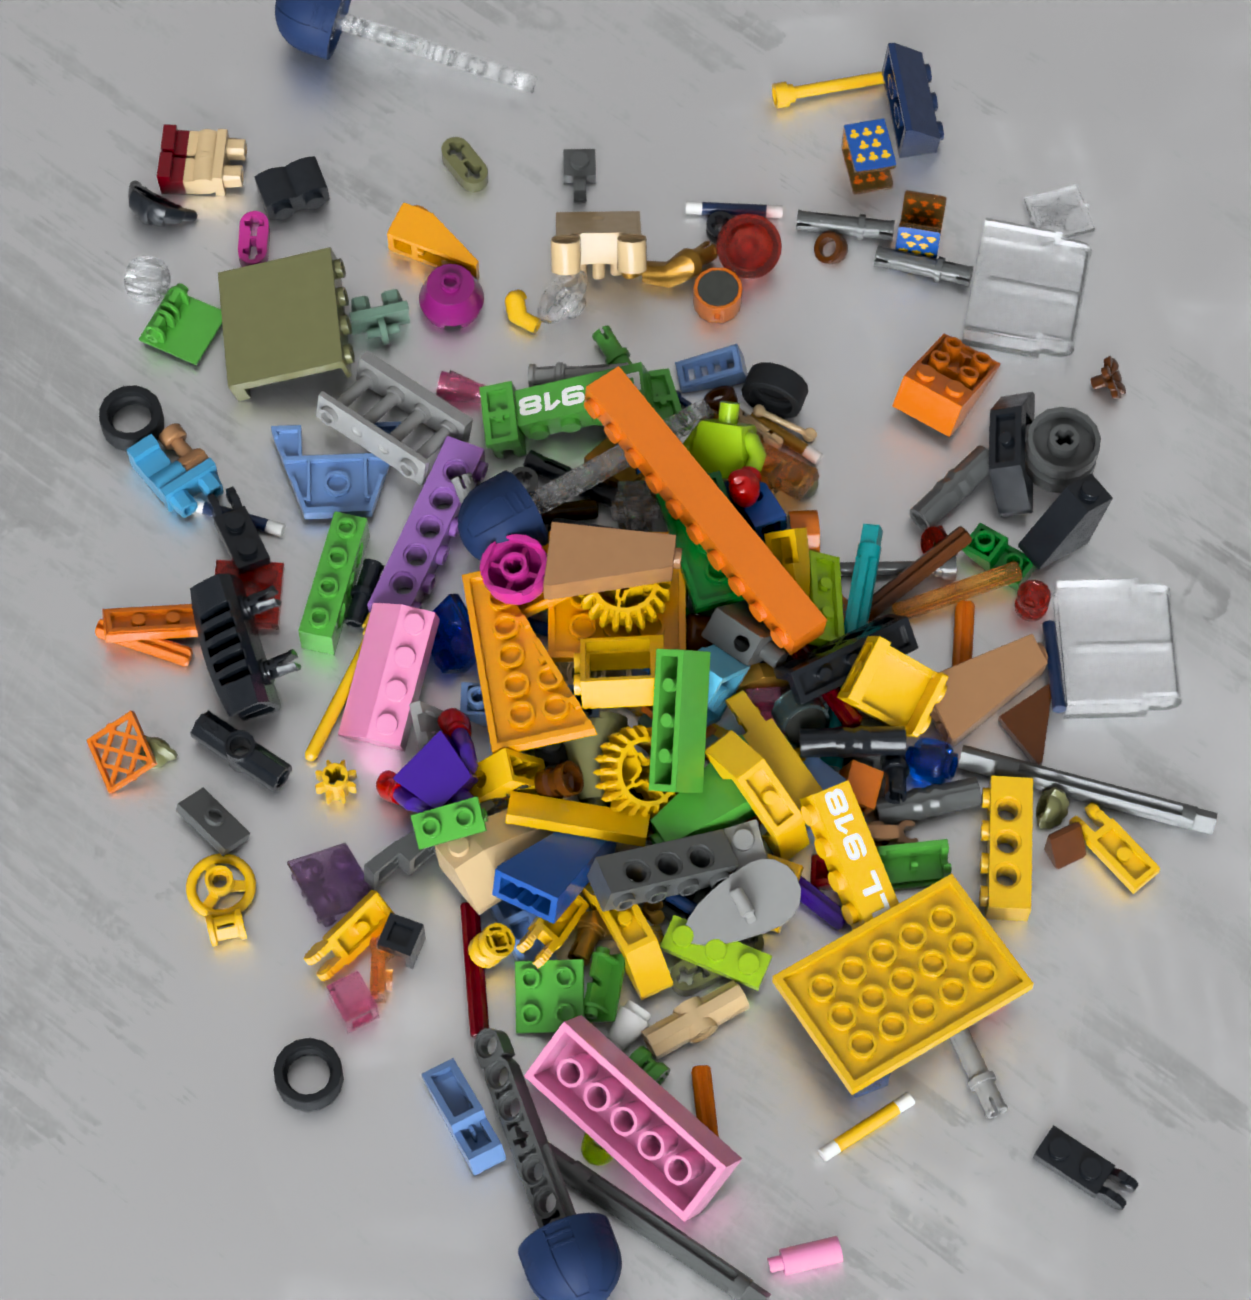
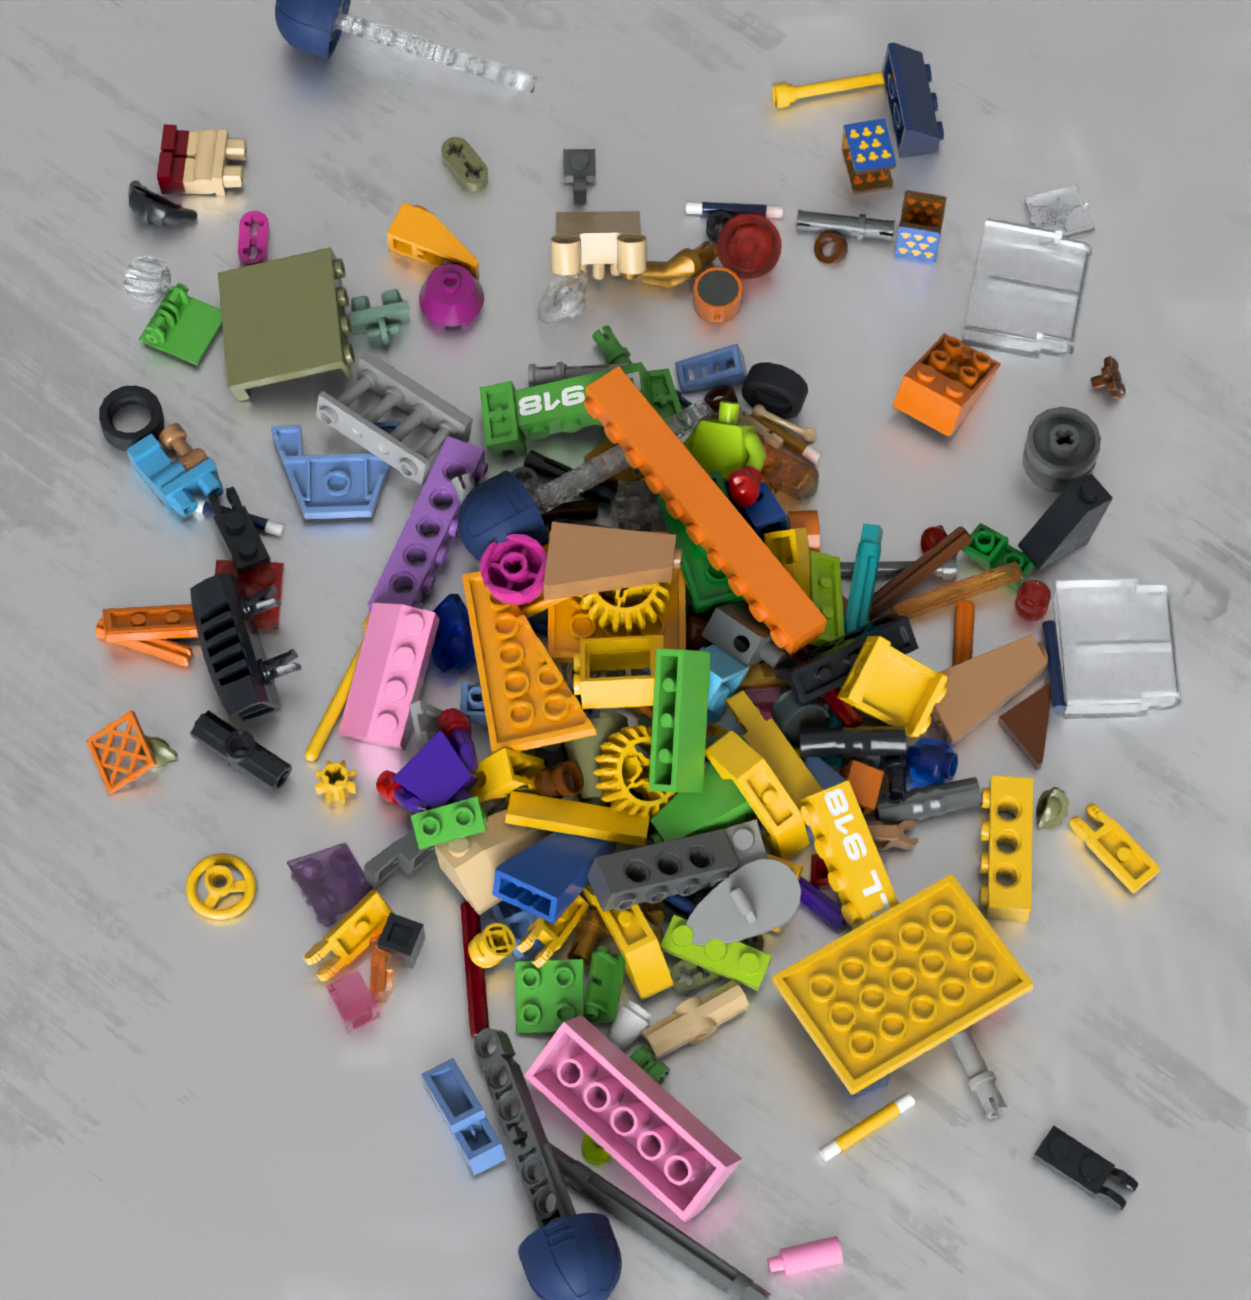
(213, 821): dark grey plate -> none
(237, 930): yellow bush -> none
(292, 188): black brick -> none
(301, 1048): black tyre -> none
(333, 583): bright green brick -> none
(362, 593): black pin -> none
(458, 388): clear pink cone -> none
(517, 311): yellow arm -> none
(704, 1097): orange axle -> none
(915, 863): bright green hinge -> none
(922, 265): dark grey pin -> none
(951, 489): dark grey axle -> none
(1007, 453): black slope -> none
(1065, 845): reddish brown slope -> none
(1090, 790): dark grey piece -> none

